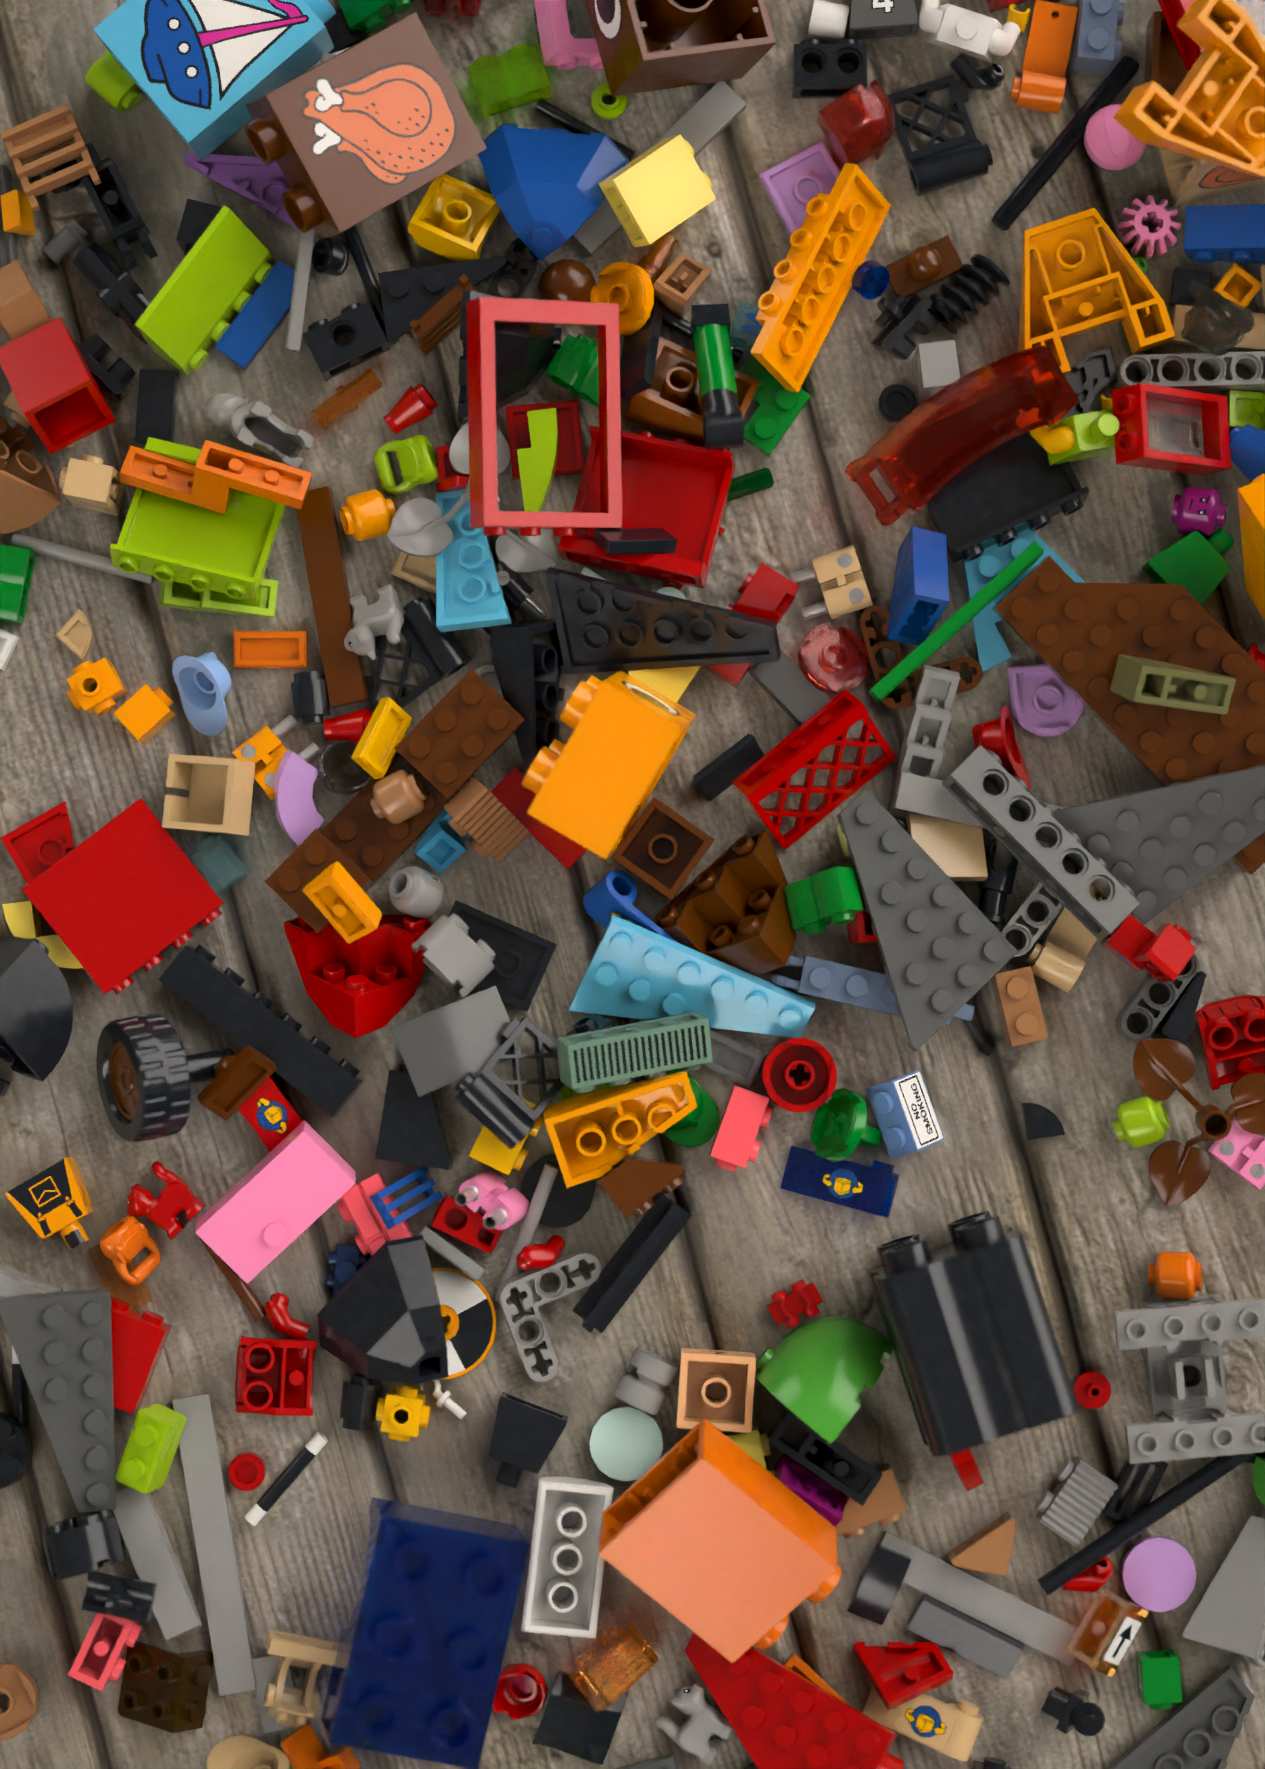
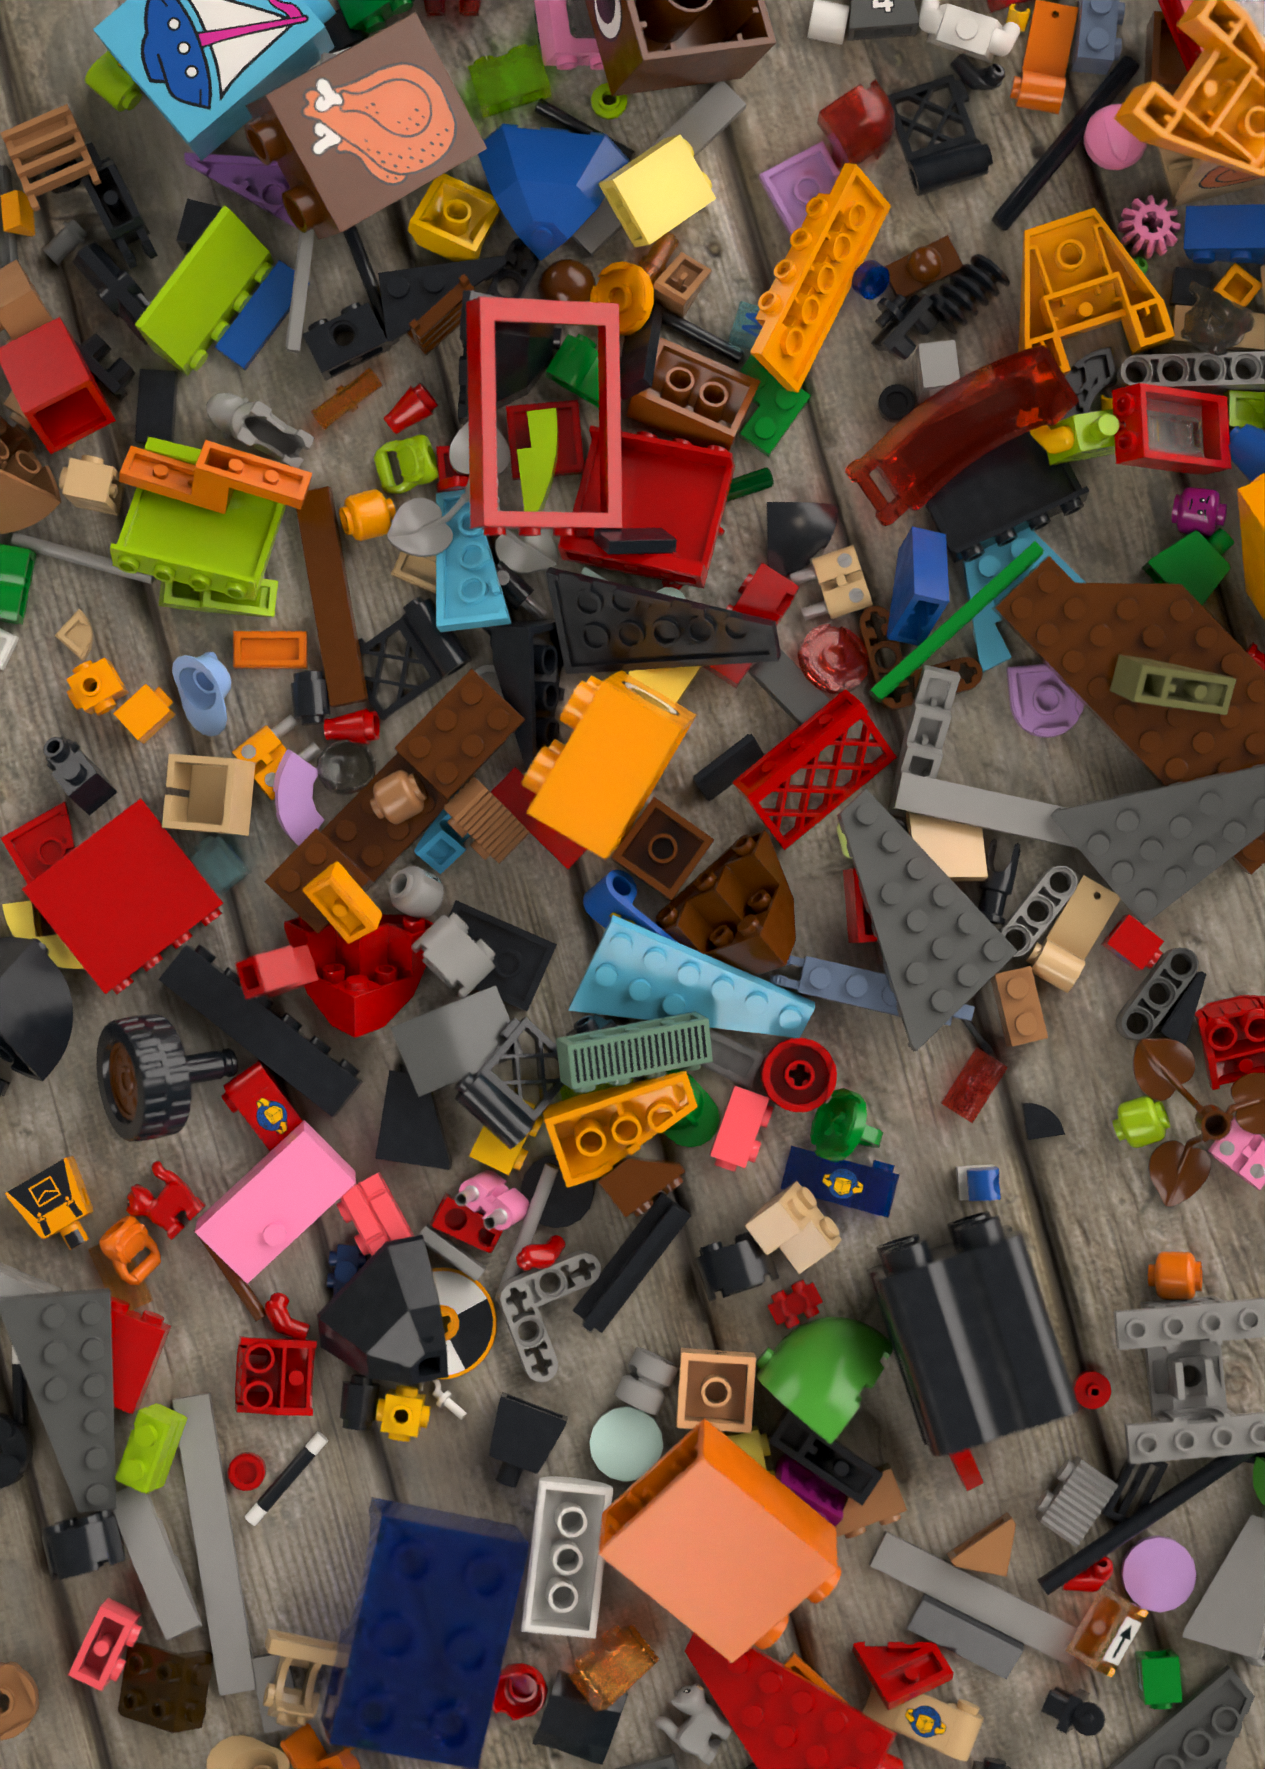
(77, 774): none -> black brick
(119, 1596): black hips -> none
(236, 1081): reddish brown tile -> none
(276, 971): none -> arch
(330, 256): black tile -> none
(374, 620): light grey animal -> none
(380, 738): yellow tile -> none
(424, 1186): blue tile -> none
(718, 391): piece -> none
(734, 1266): none -> black brick
(794, 1226): none -> tan brick
(797, 533): none -> black brick
(823, 900): green brick -> none
(830, 80): black brick -> none
(879, 1584): black slope -> none
(905, 1114): brick -> none
(974, 1085): none -> clear red hips
(978, 1182): none -> blue leg
(1000, 737): red piece -> none
(1044, 863): brick -> none
(1166, 952): red slope -> none

